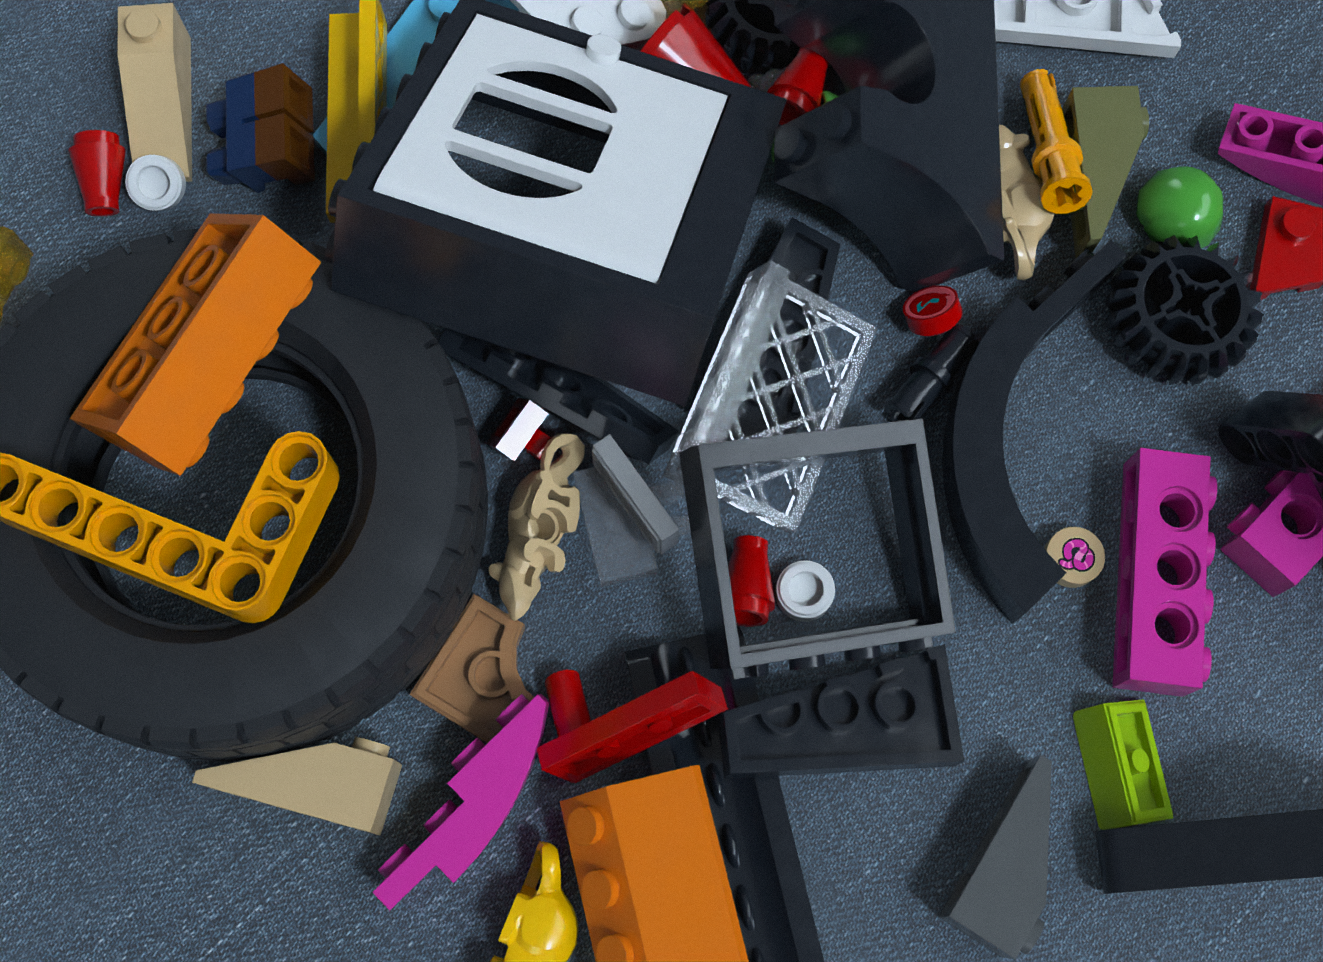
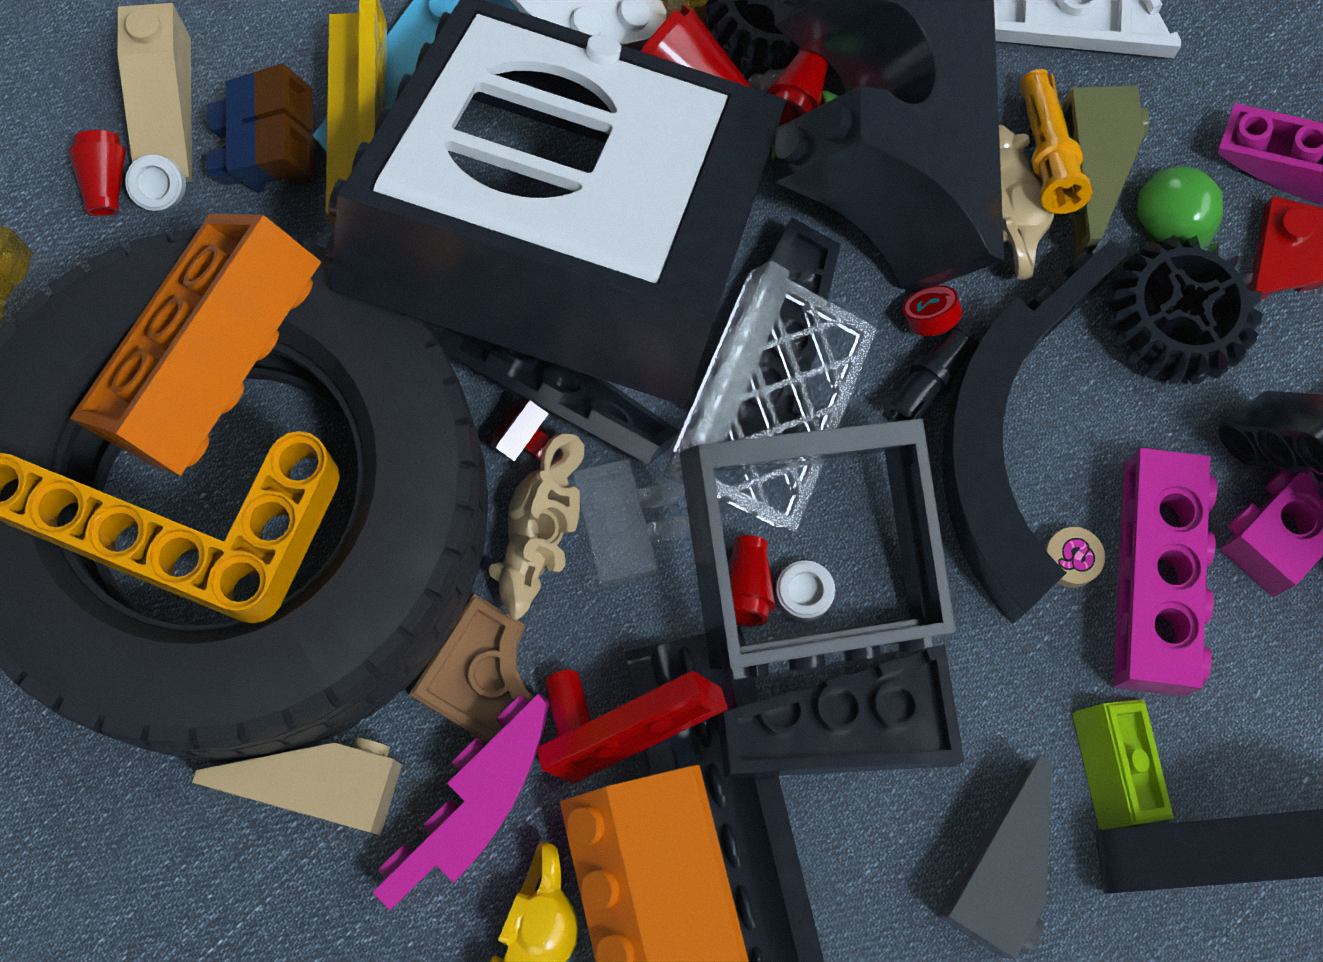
(635, 495): light grey tile -> none

